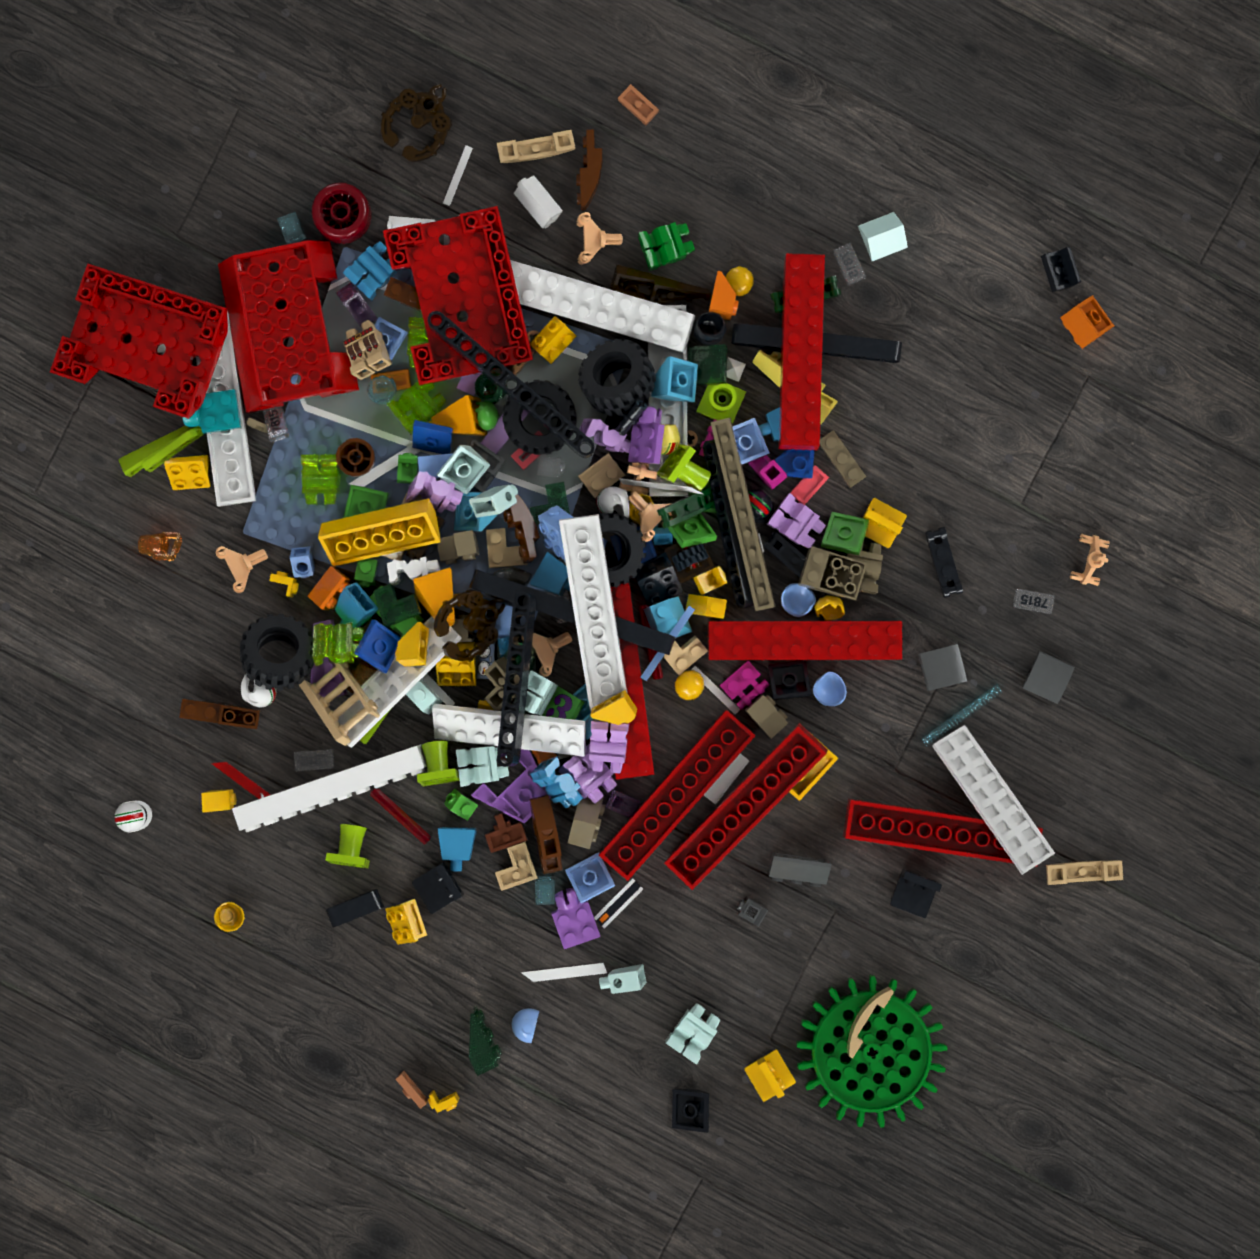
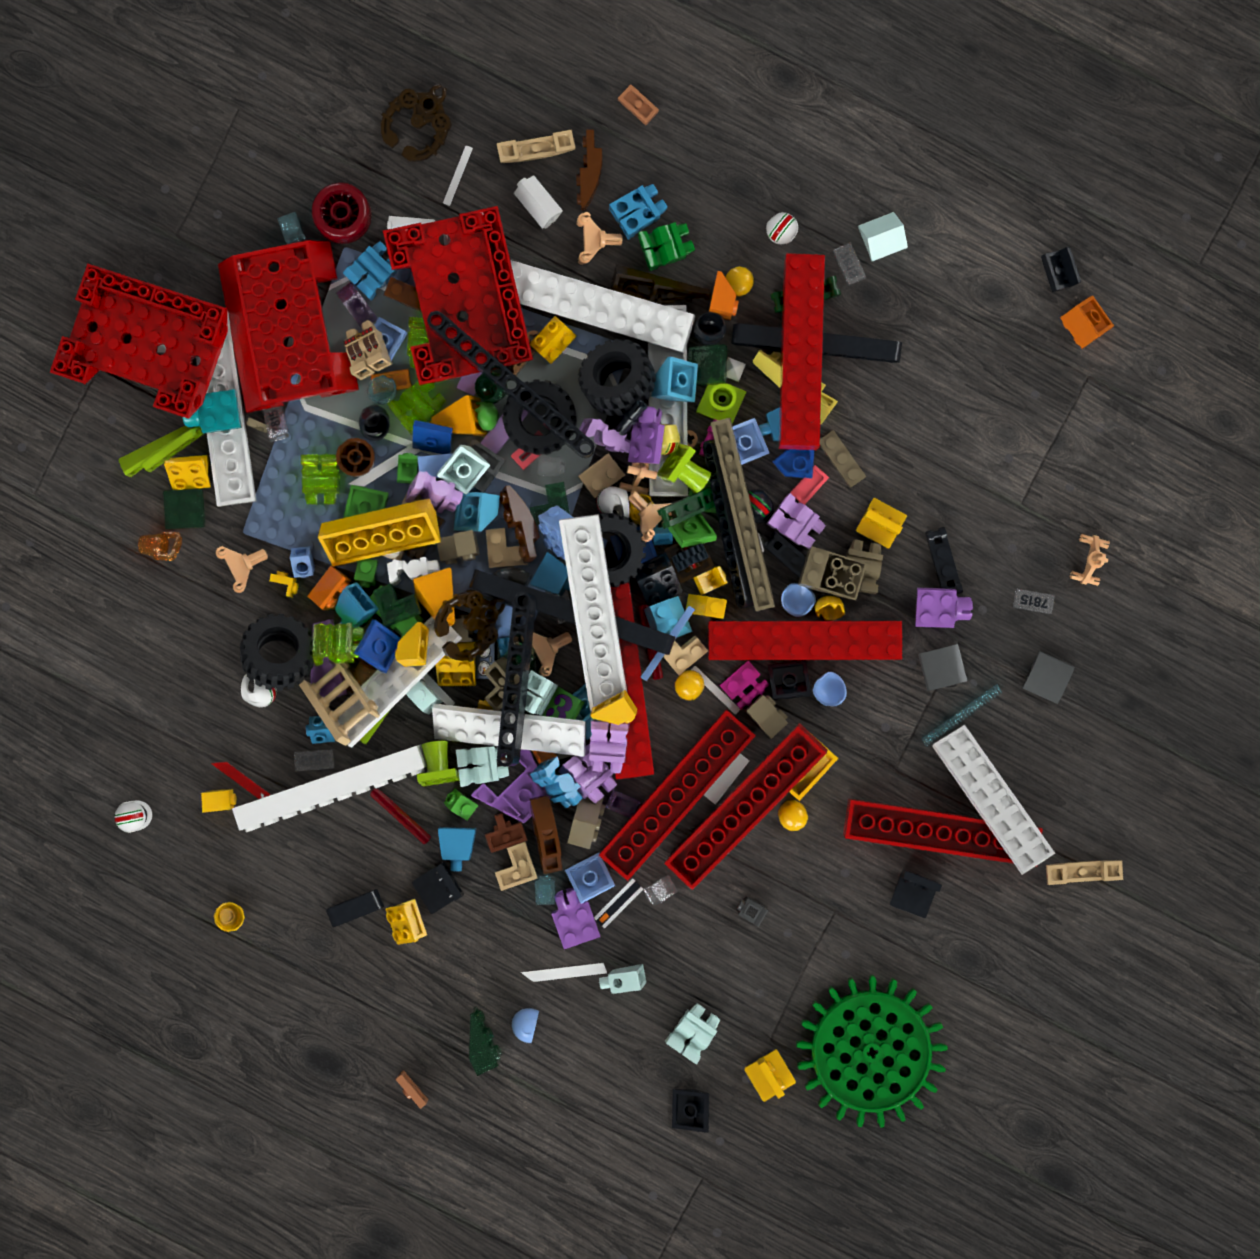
(184, 509): none -> clear green plate
(219, 713): reddish brown slope -> none
(318, 731): none -> dark azure brick
(349, 847): lime plant -> none
(374, 421): none -> black helmet
(448, 1102): yellow bracket -> none
(500, 496): light aqua torso -> none
(637, 210): none -> dark azure hips
(659, 486): white sticker -> none
(660, 890): none -> clear bracket
(768, 471): dark pink brick -> none
(782, 228): none -> white helmet
(792, 815): none -> yellow hair
(799, 869): dark grey slope -> none
(845, 533): bright green tile -> none
(880, 998): tan slope -> none
(941, 607): none -> medium lavender plate

